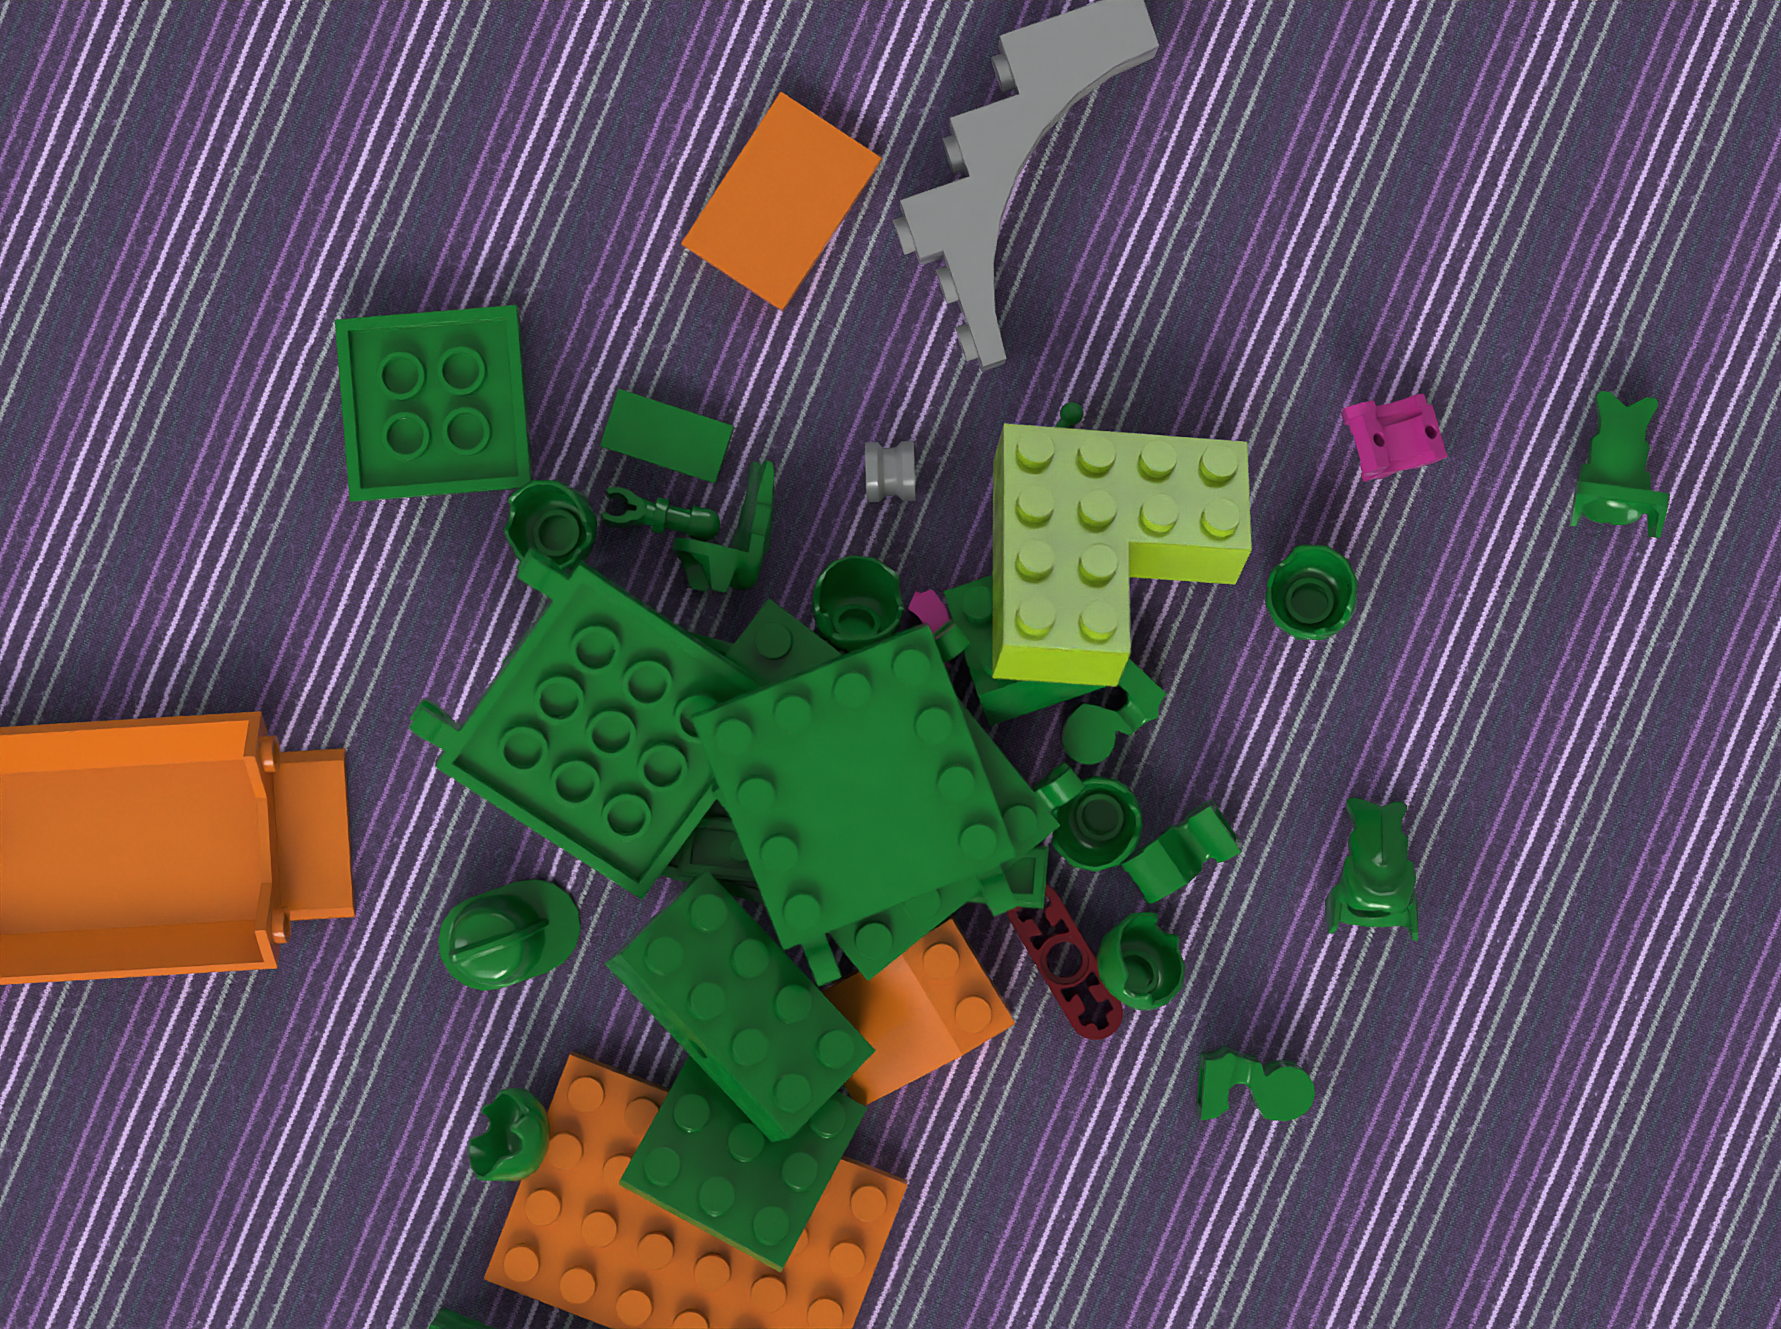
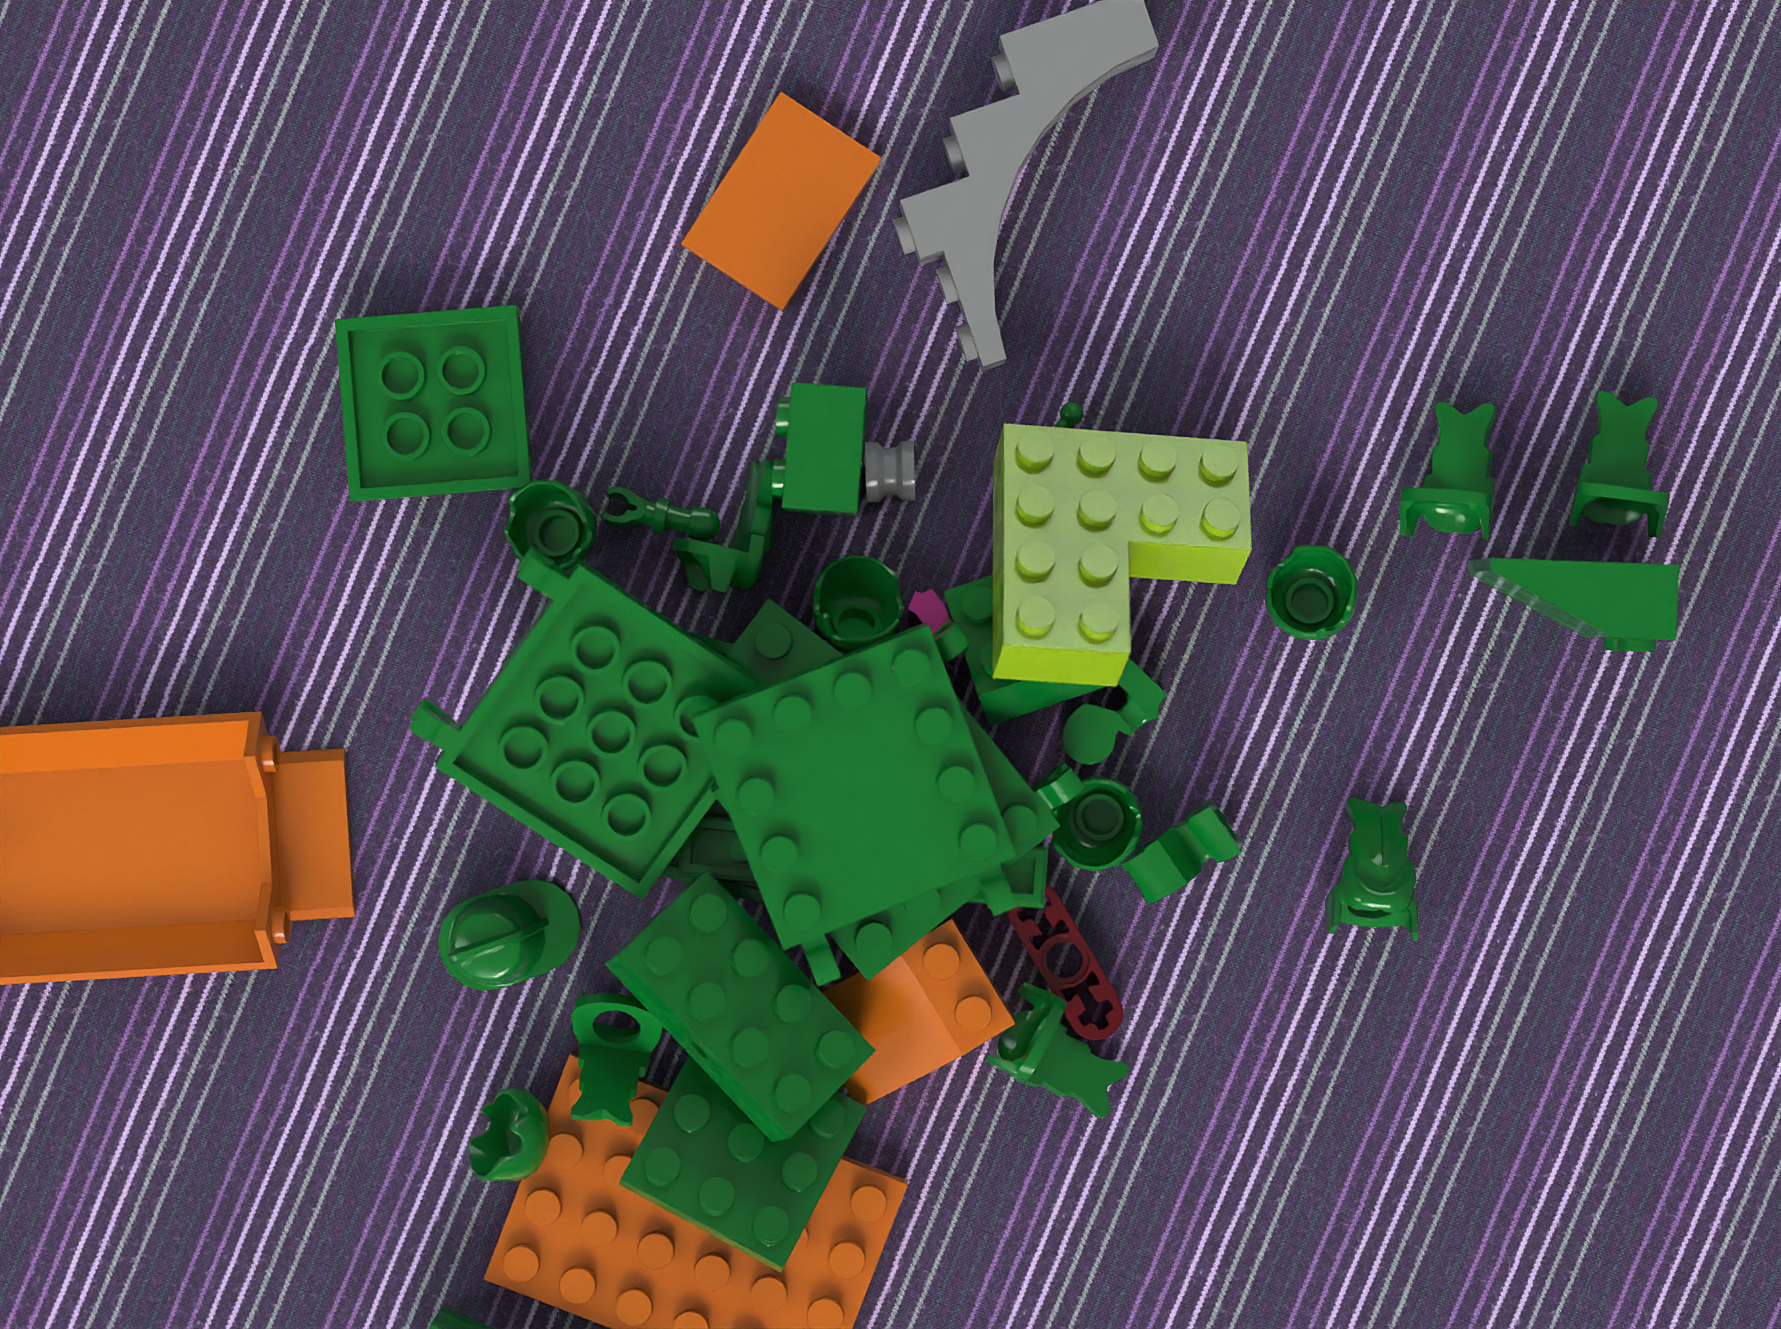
(611, 1056): none -> green hair
(667, 436): green tile -> none
(823, 449): none -> green brick
(1042, 1054): none -> green hair
(1141, 962): green hair -> none
(1278, 1089): green leg -> none
(1394, 435): dark pink piece -> none
(1459, 489): none -> green hair
(1606, 600): none -> green slope

